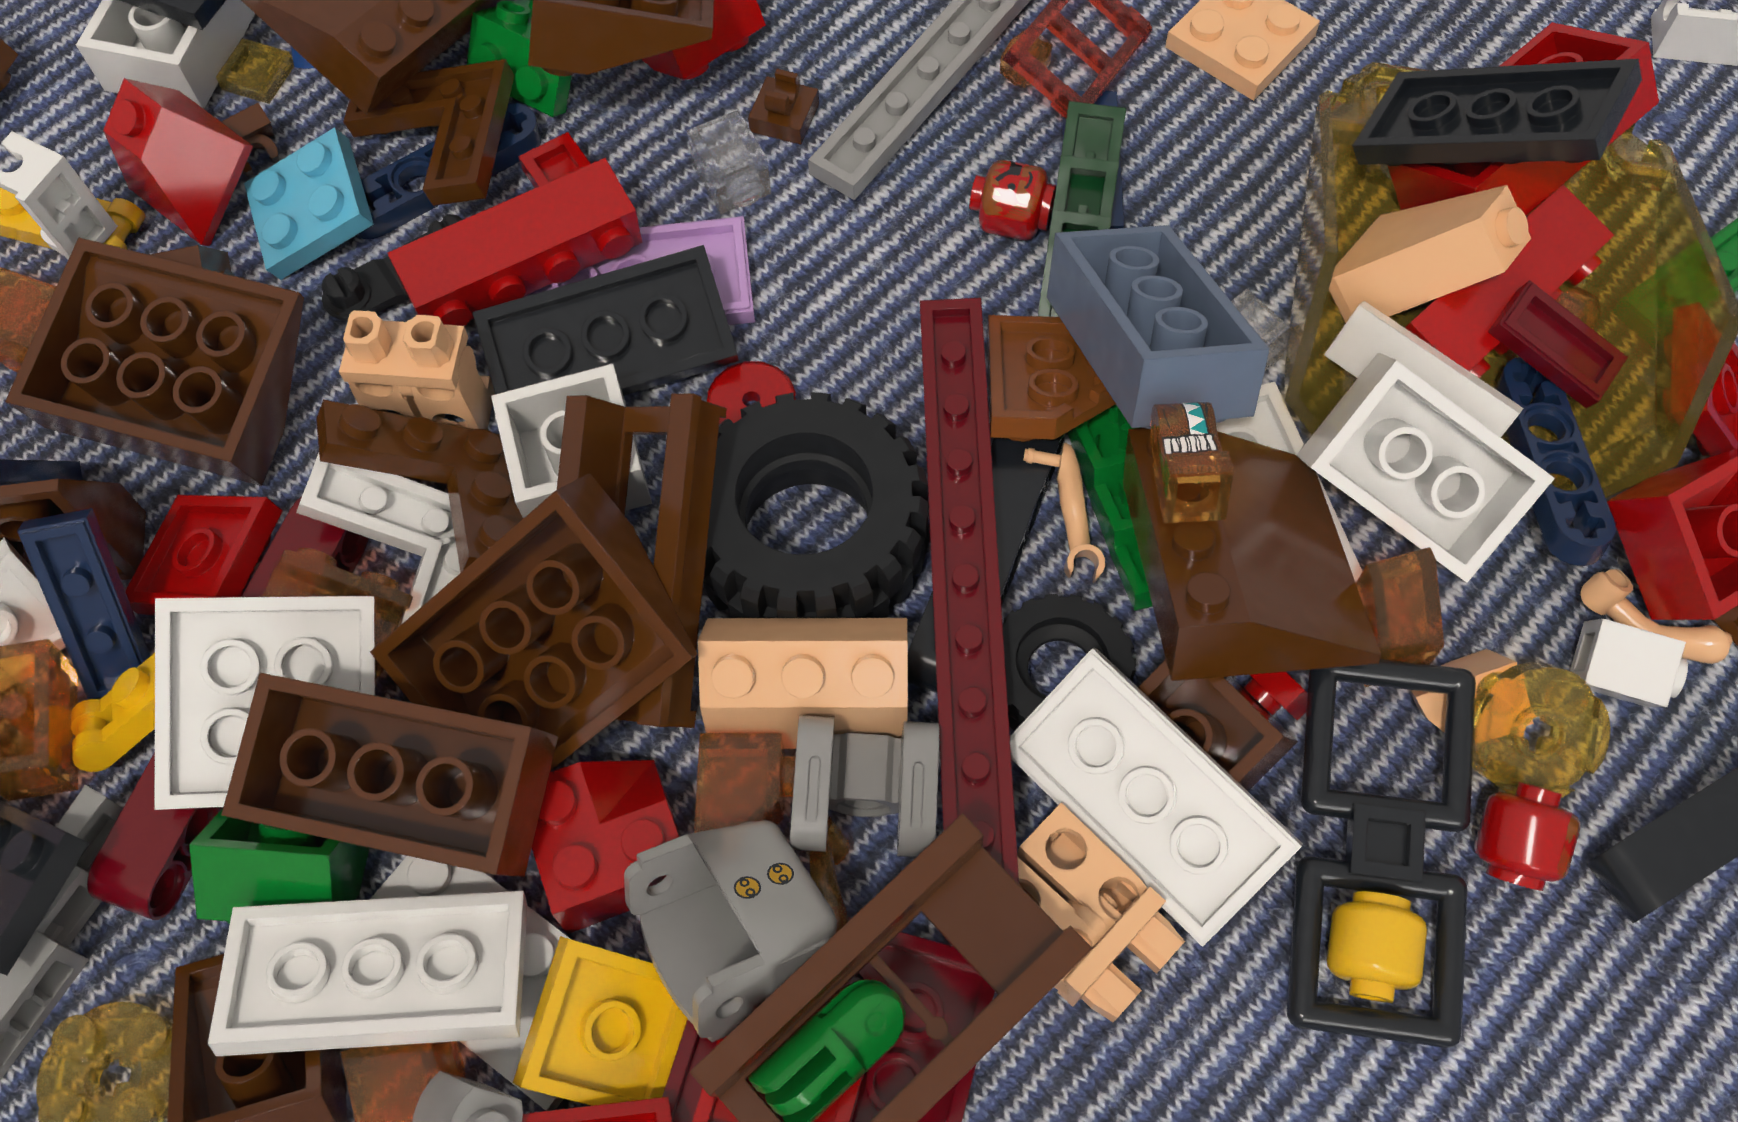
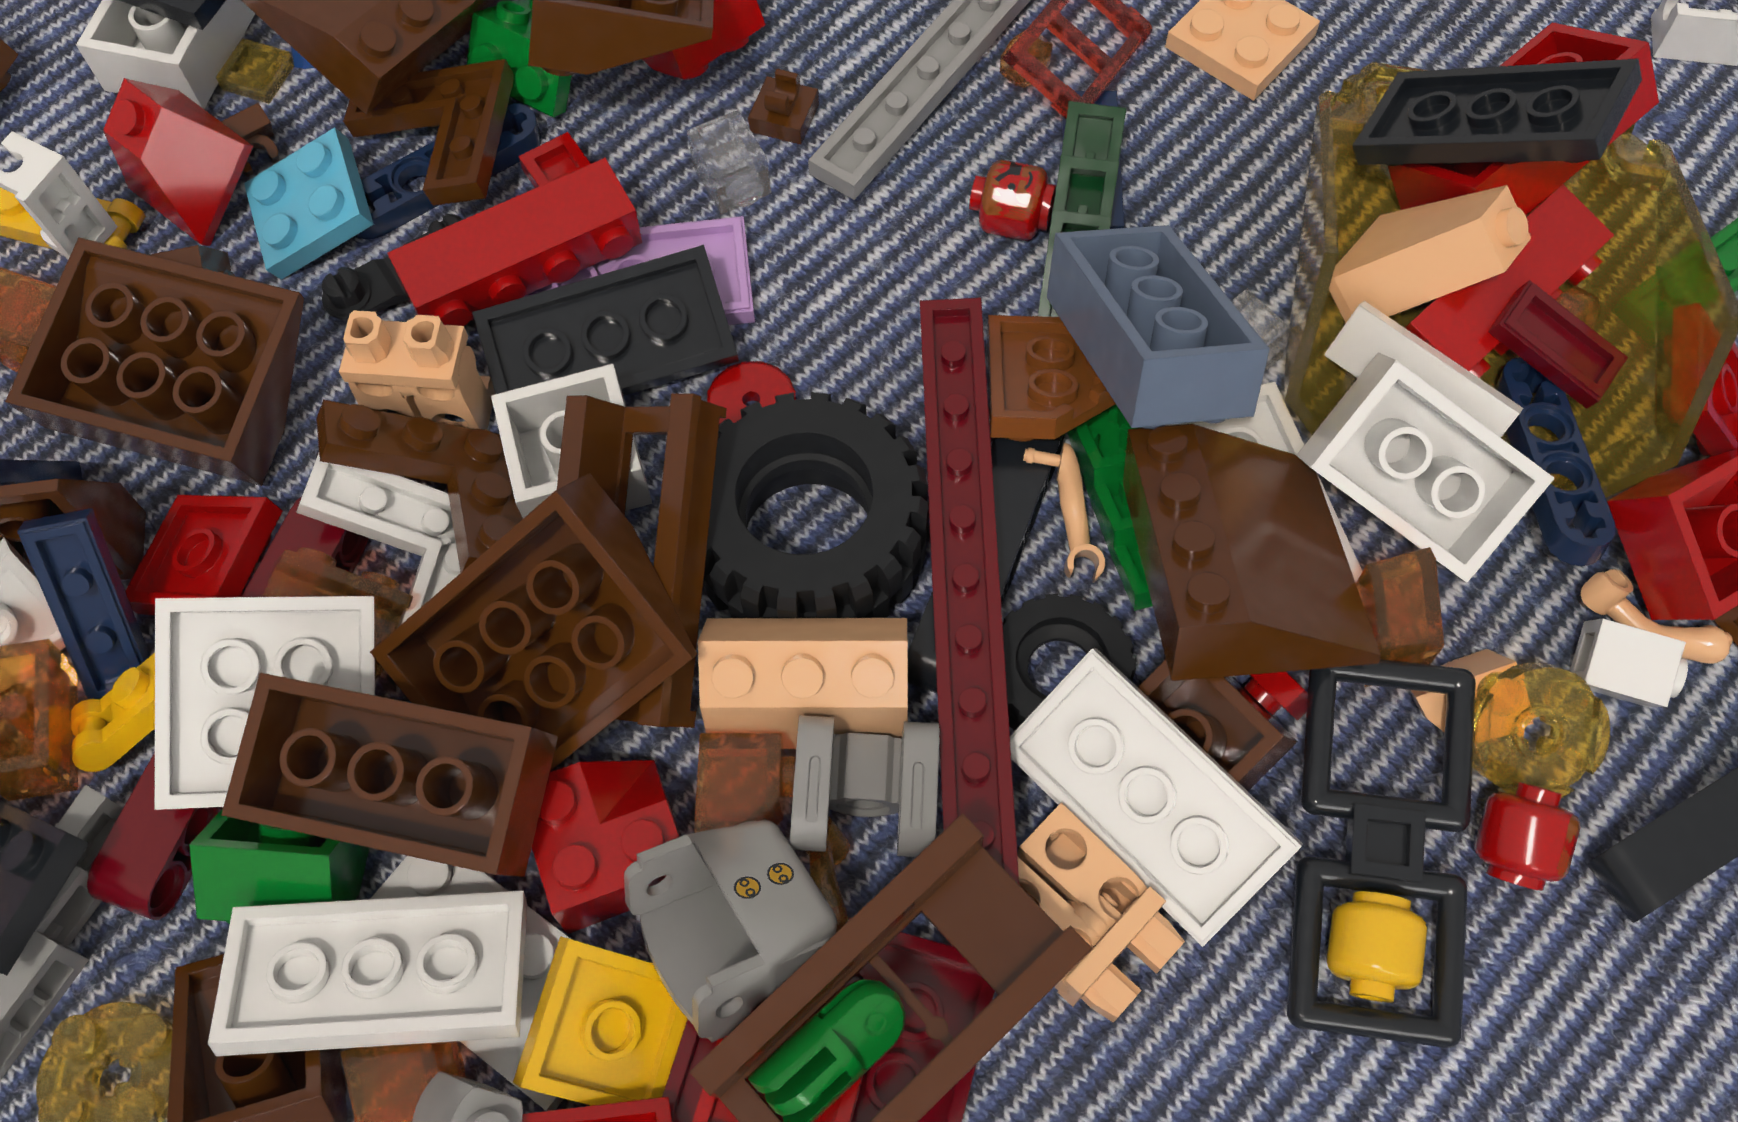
(1189, 452): clear orange leg -> none

